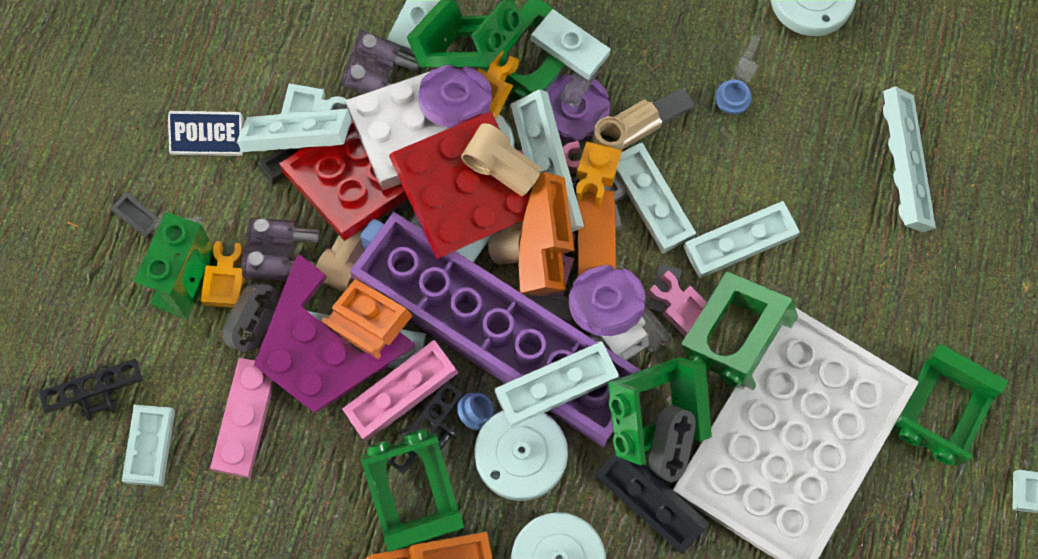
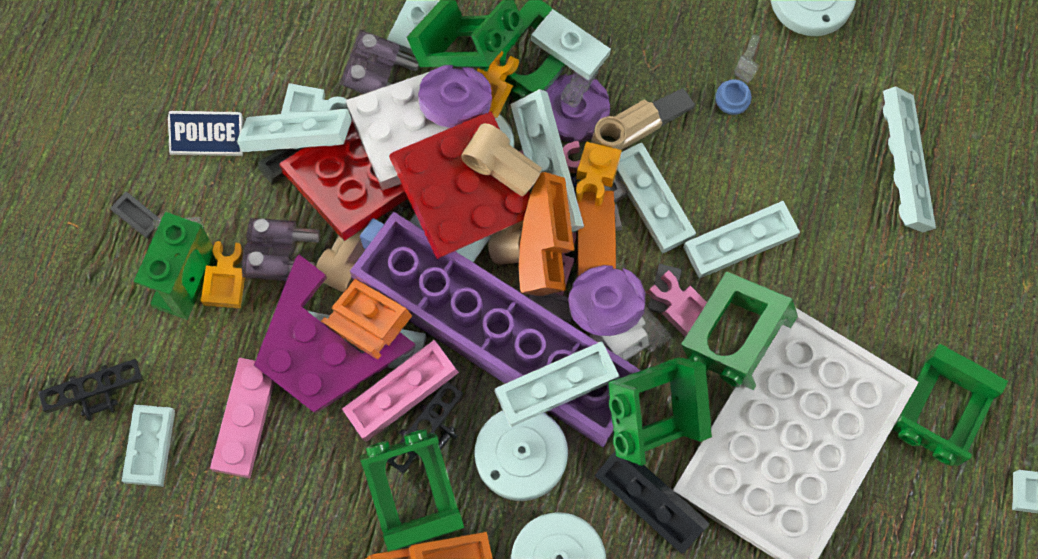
(251, 317): dark grey beam -> none
(475, 410): medium blue plate -> none
(672, 443): dark grey beam -> none

